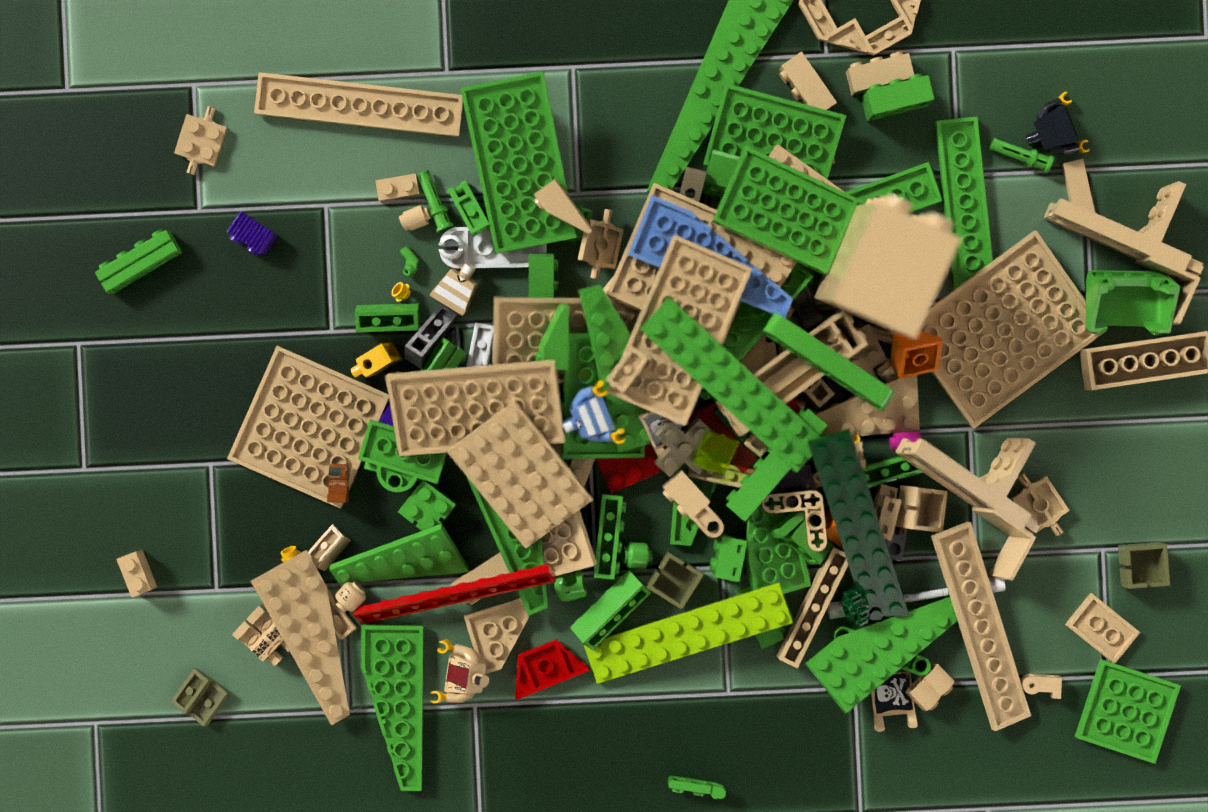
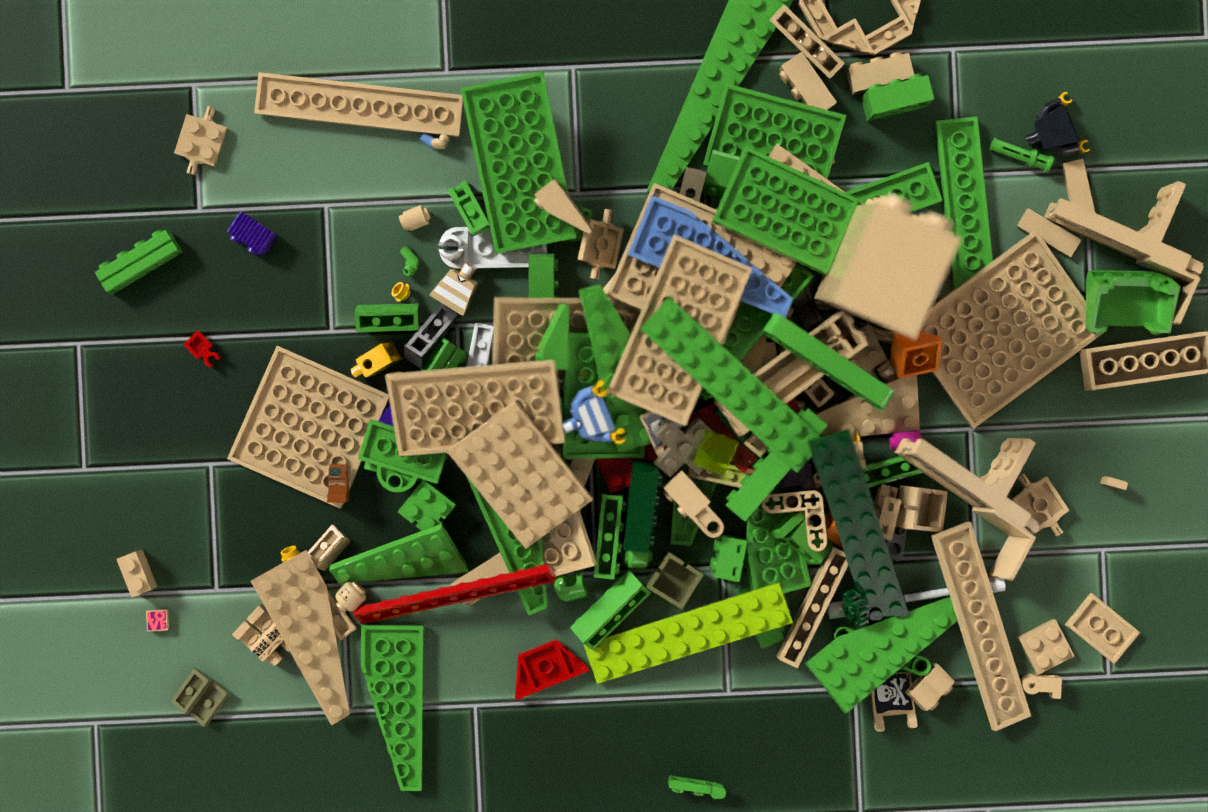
(157, 620): none -> tile
(201, 346): none -> red plate
(397, 187): tan plate -> none
(435, 143): none -> tan arm
(438, 210): bright green pin -> none
(464, 674): tan torso -> none
(496, 632): tan plate -> none
(627, 369): tan plate -> none
(641, 506): none -> dark green brick
(806, 41): none -> tan brick
(1045, 646): none -> tan plate
(1050, 233): none -> tan tile
(1112, 482): none -> tan tile
(1127, 711): bright green plate -> none
(1144, 563): olive piece -> none

